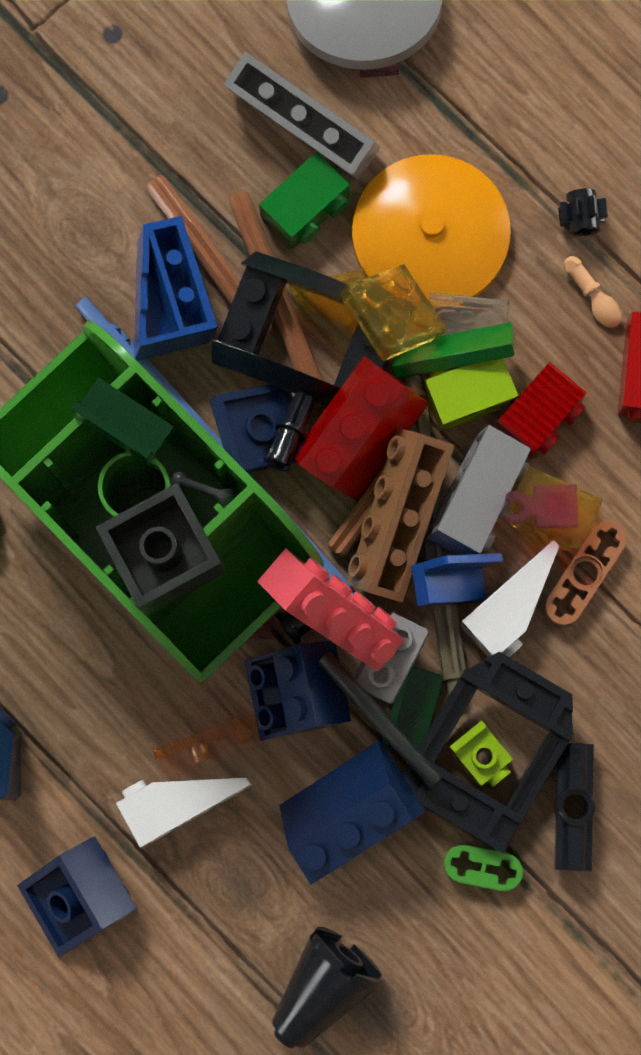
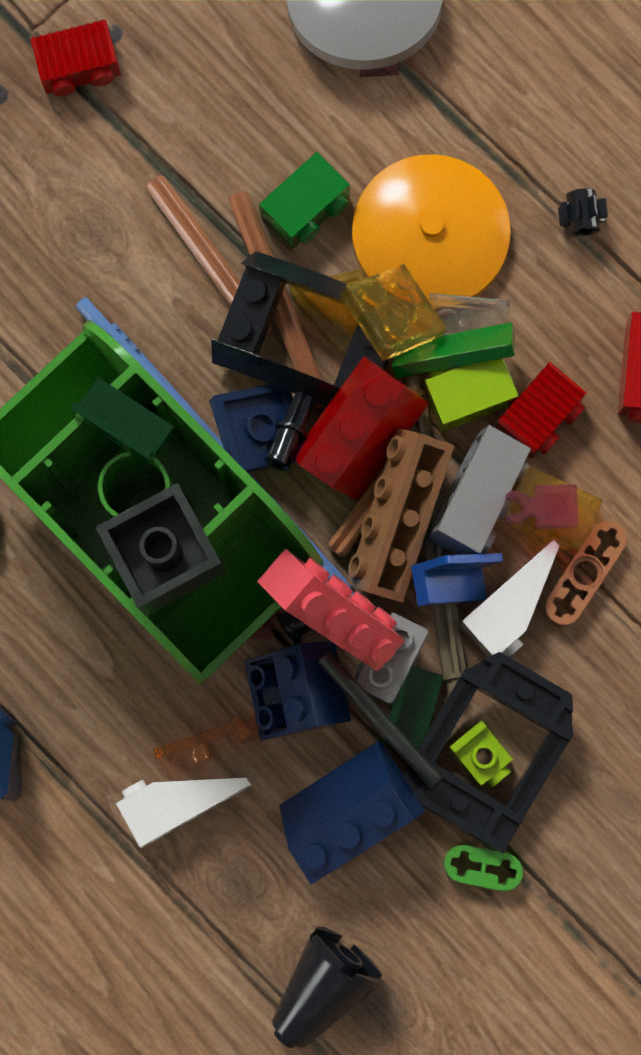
(75, 58): none -> red brick
(76, 896): dark blue slope -> none
(170, 292): blue wedge -> none
(224, 496): dark grey hinge -> none
(302, 115): light grey brick -> none
(572, 835): black piece -> none
(603, 306): light nougat piece -> none

